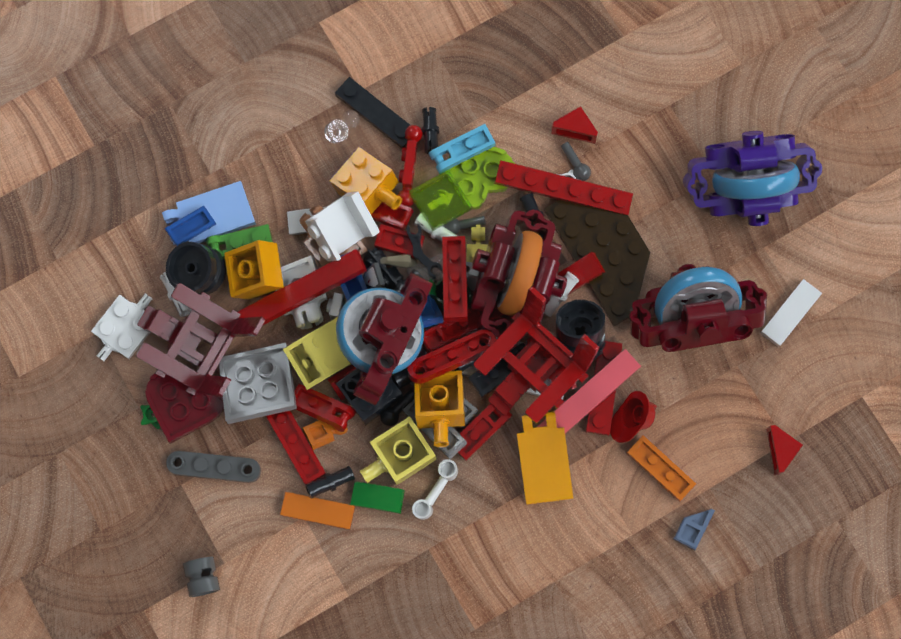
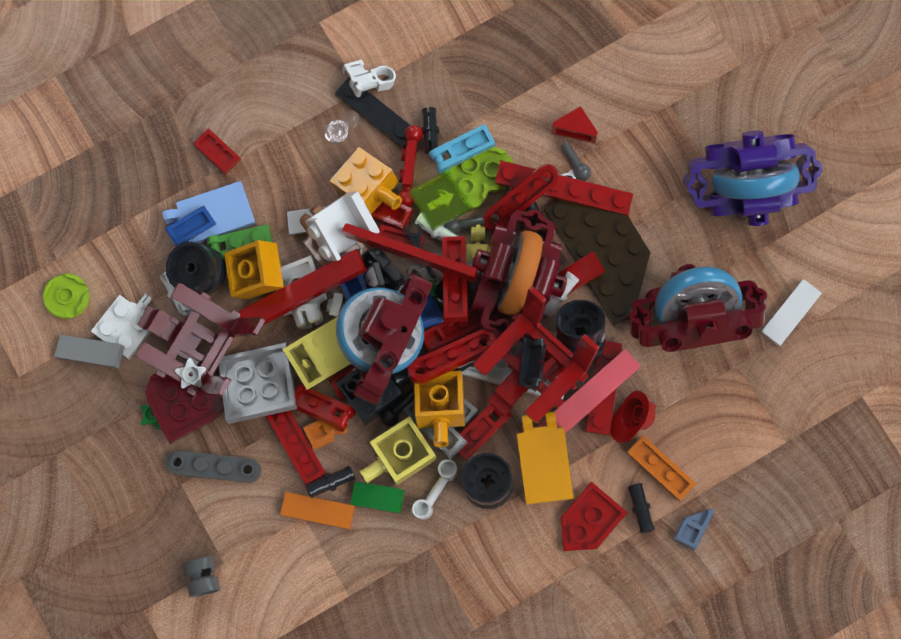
(66, 296): none -> lime tile
(89, 351): none -> light grey tile
(195, 379): none -> white plate
(216, 151): none -> red plate
(363, 80): none -> white piece
(400, 261): dark tan bar -> none
(410, 252): none -> red tile
(479, 470): none -> black wheel
(495, 377): black hinge -> none
(522, 195): none -> red plate
(530, 372): none -> black hinge
(590, 519): none -> red tile
(641, 508): none -> black pin
(782, 448): red slope -> none

